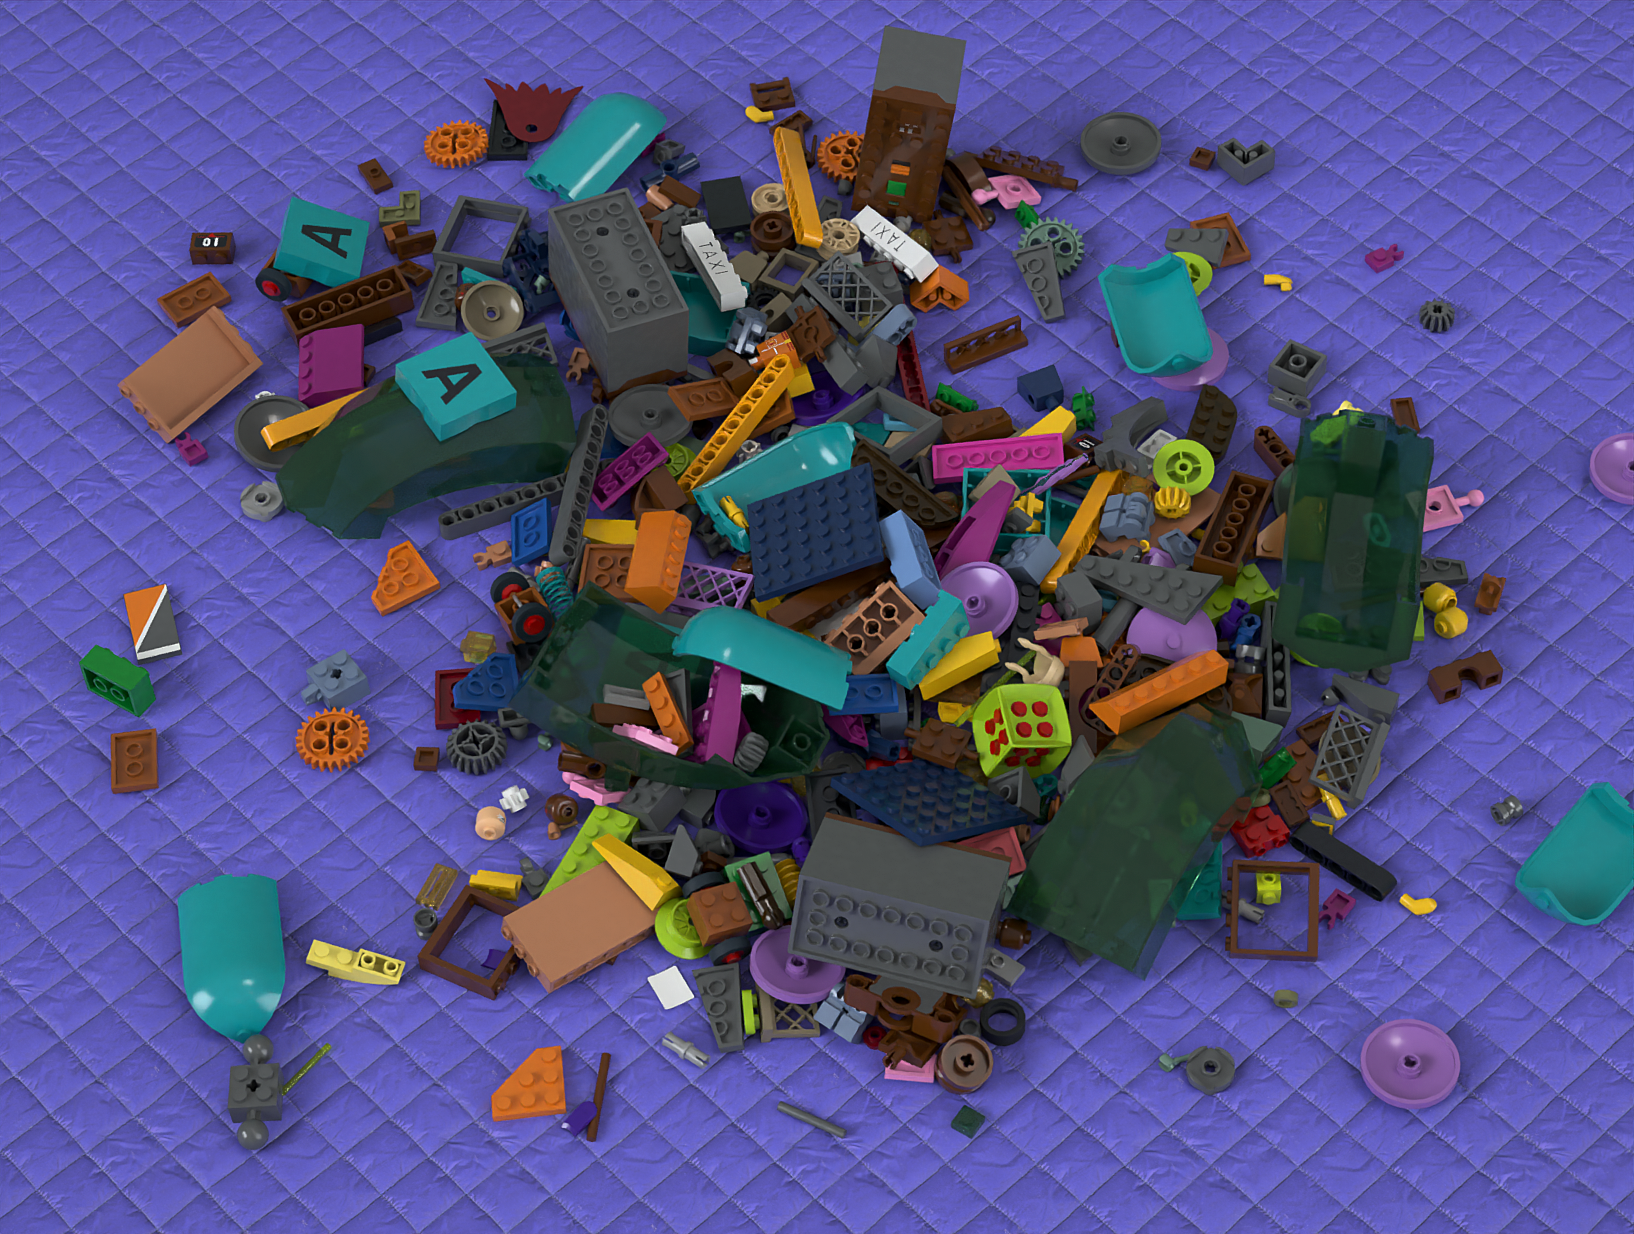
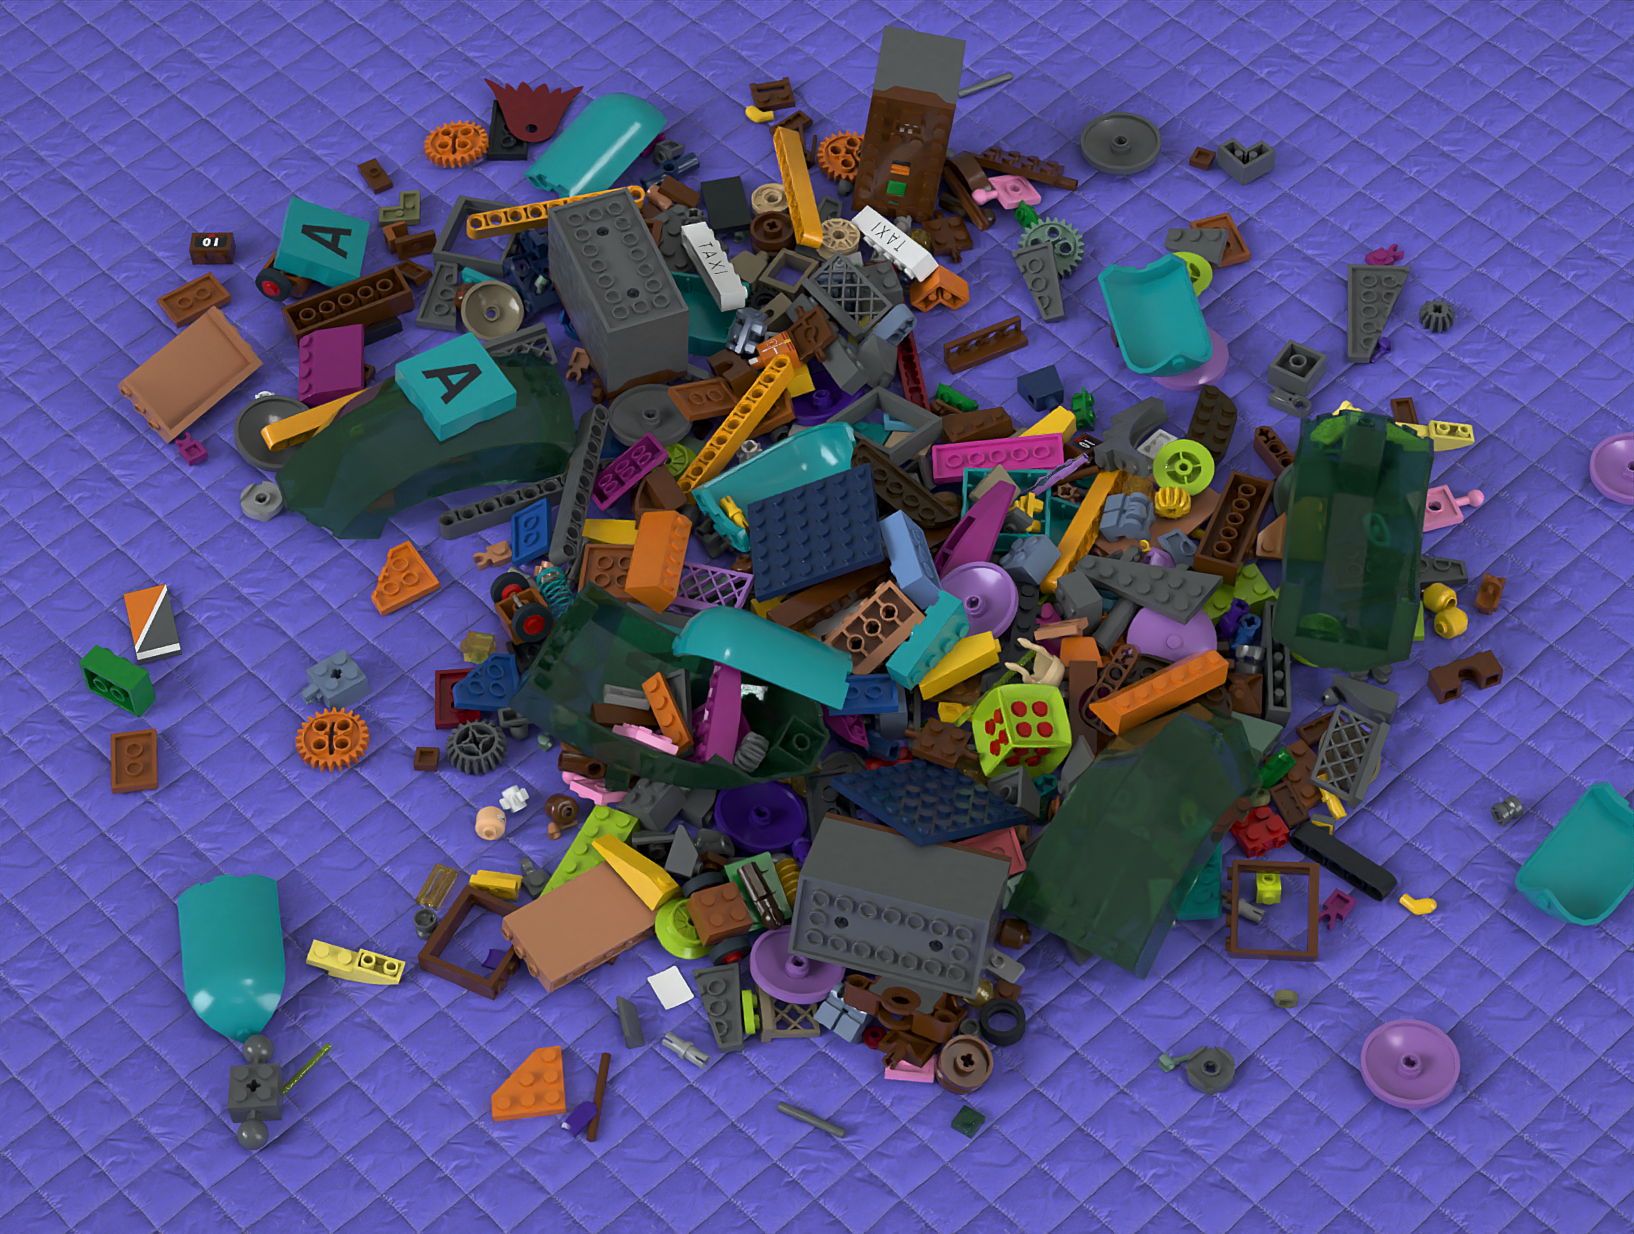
(524, 214): none -> light orange beam
(630, 1023): none -> dark grey slope
(985, 84): none -> dark grey bar
(1007, 990): none -> reddish brown plate
(1067, 493): none -> nougat gear
(1277, 279): yellow arm -> none
(1370, 301): none -> dark grey wing
(1384, 345): none -> dark purple hand
(1445, 434): none -> light yellow slope

